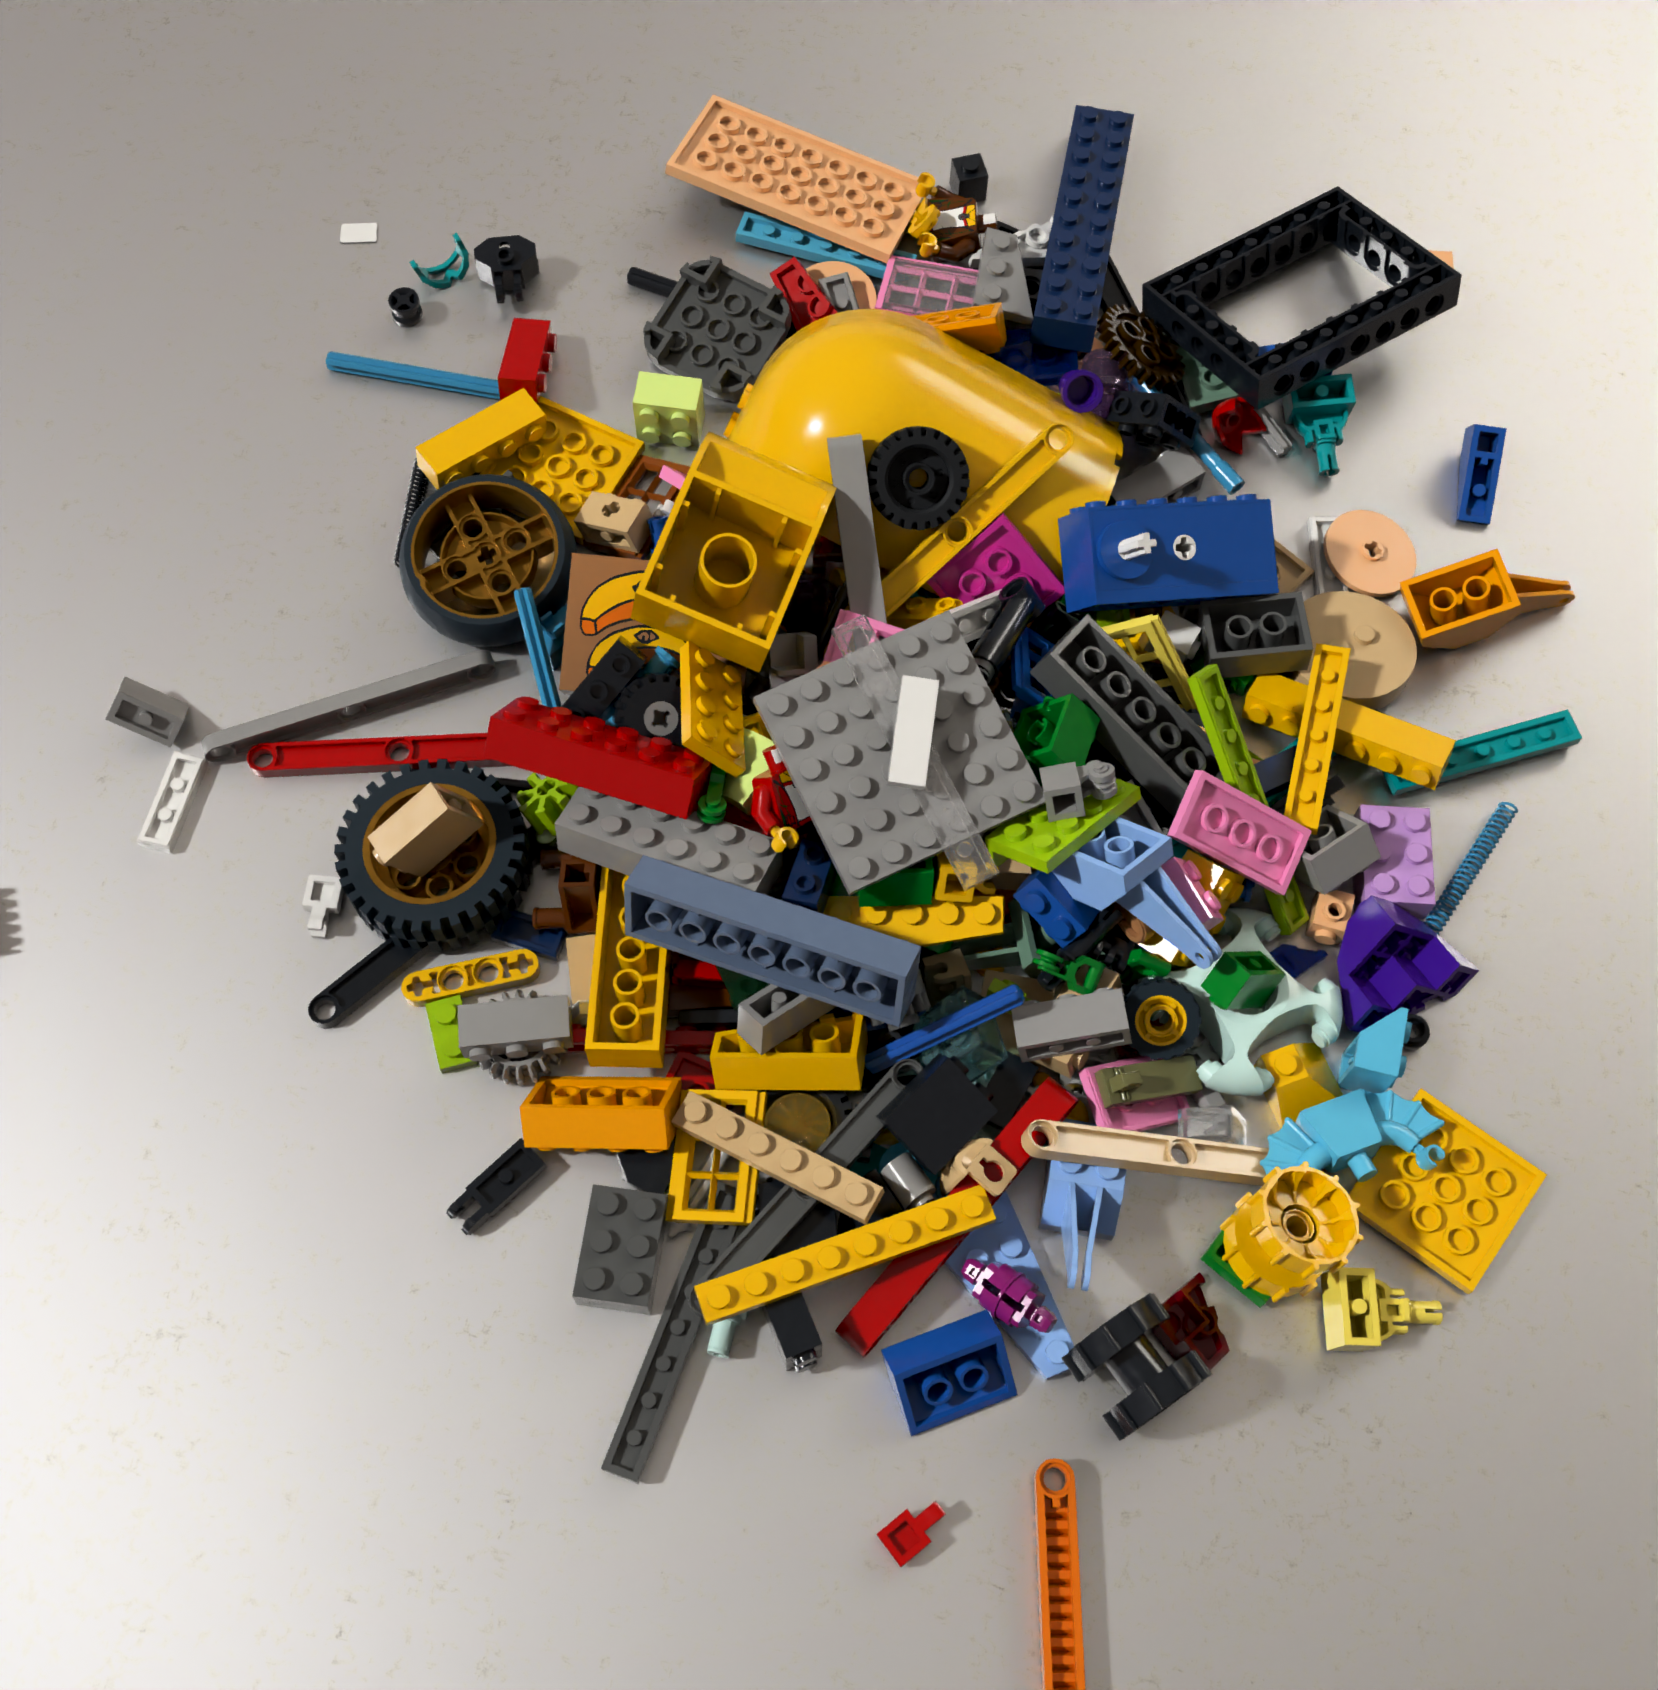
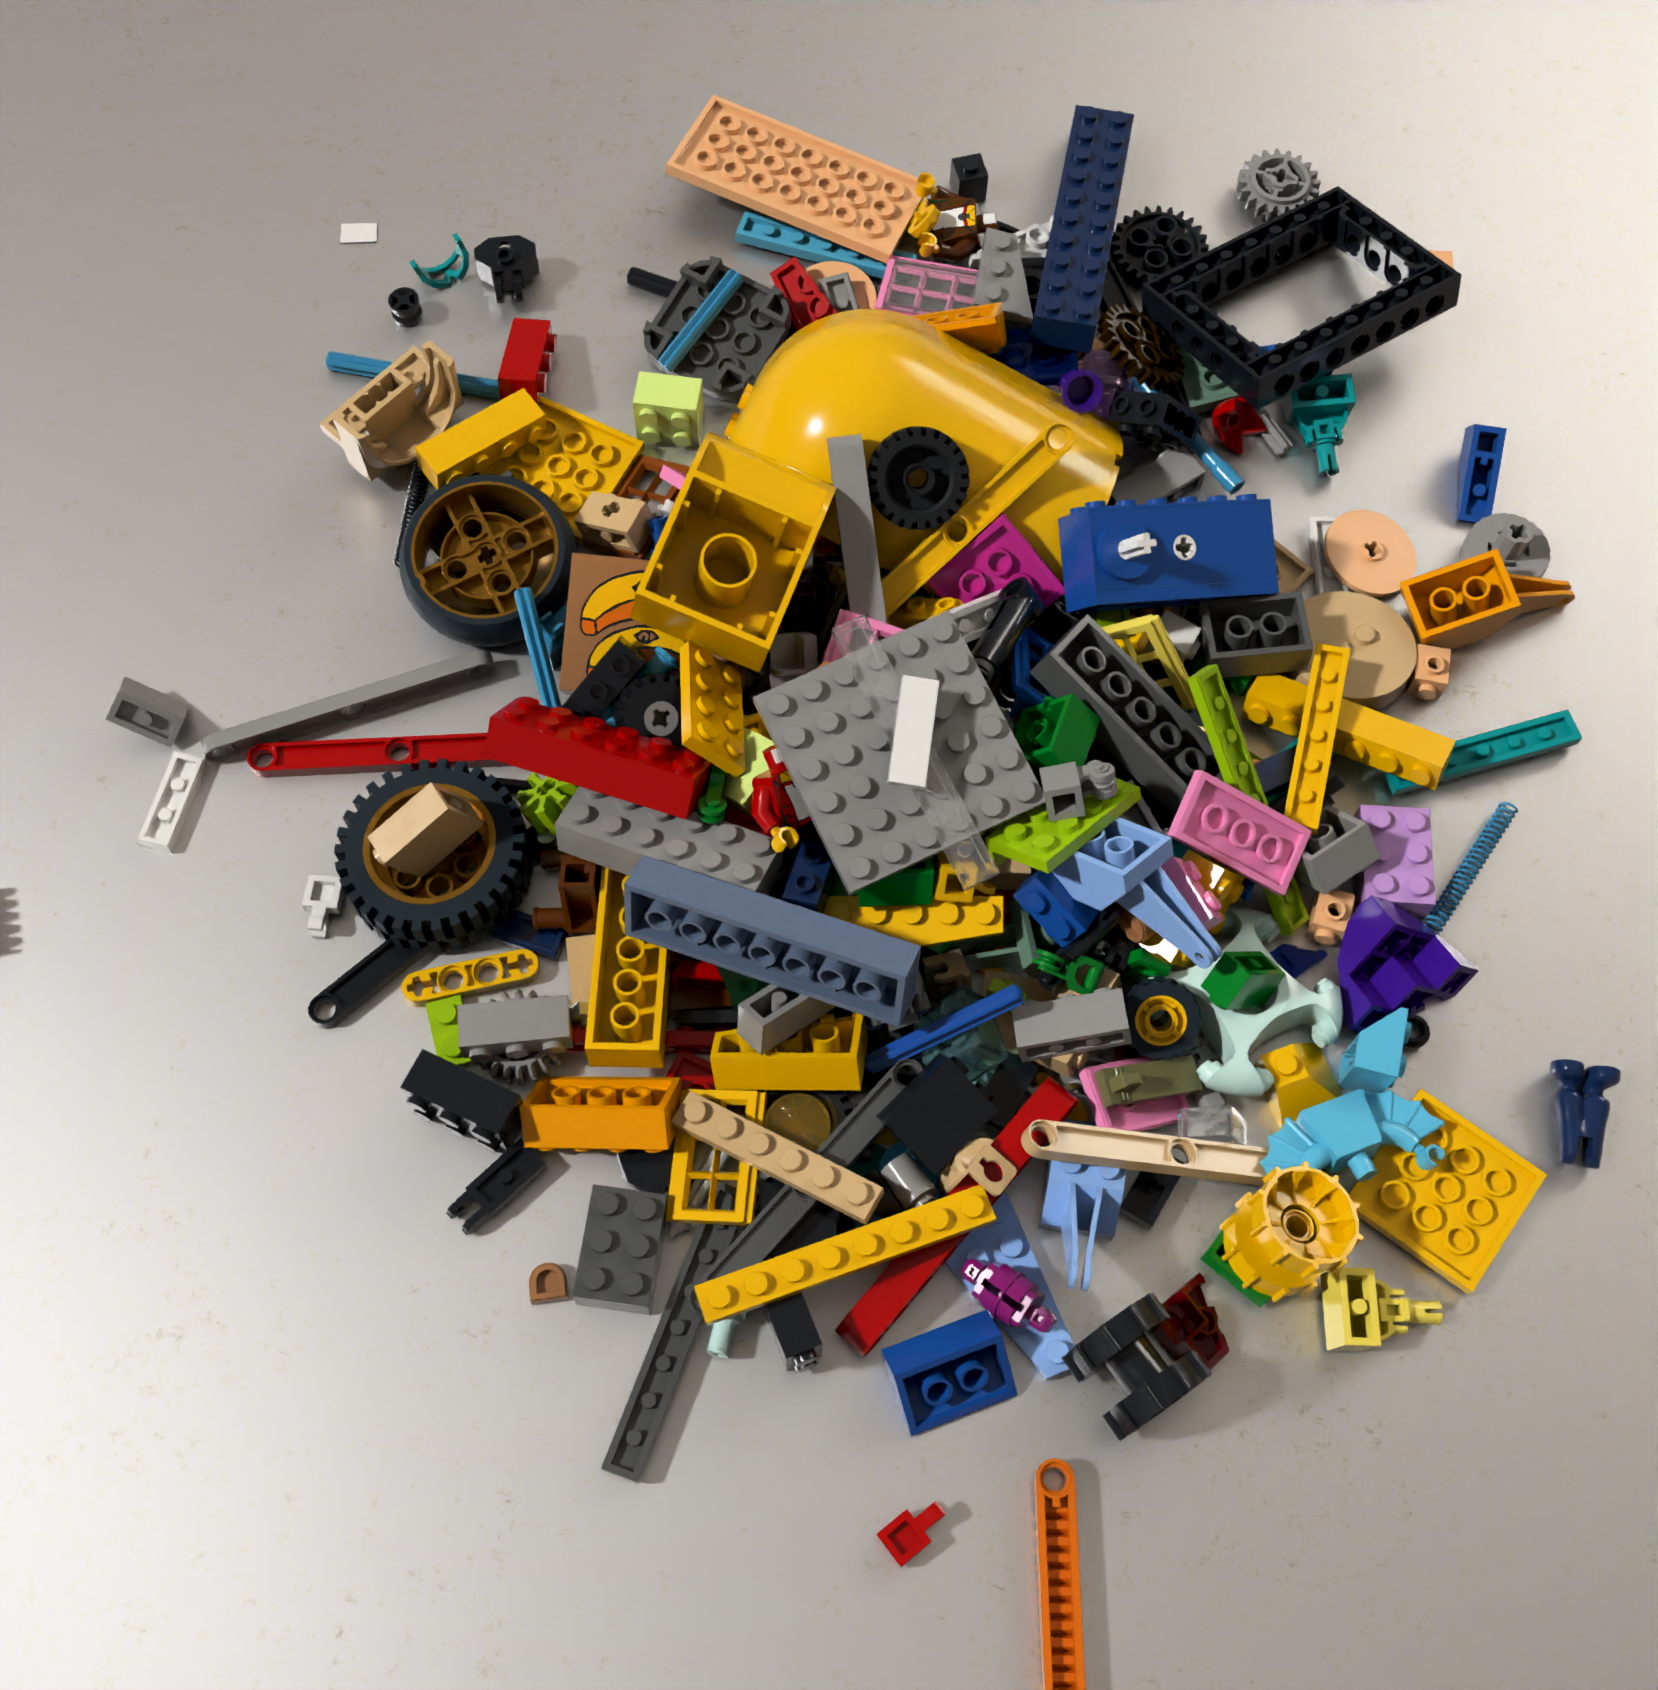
(388, 419): none -> tan piece
(463, 1102): none -> black brick
(548, 1284): none -> medium nougat tile
(700, 320): none -> dark azure axle
(1148, 1196): none -> black plate
(1155, 244): none -> black gear
(1276, 183): none -> light grey gear
(1430, 672): none -> light nougat brick
(1517, 541): none -> light grey piece
(1583, 1114): none -> dark blue piece

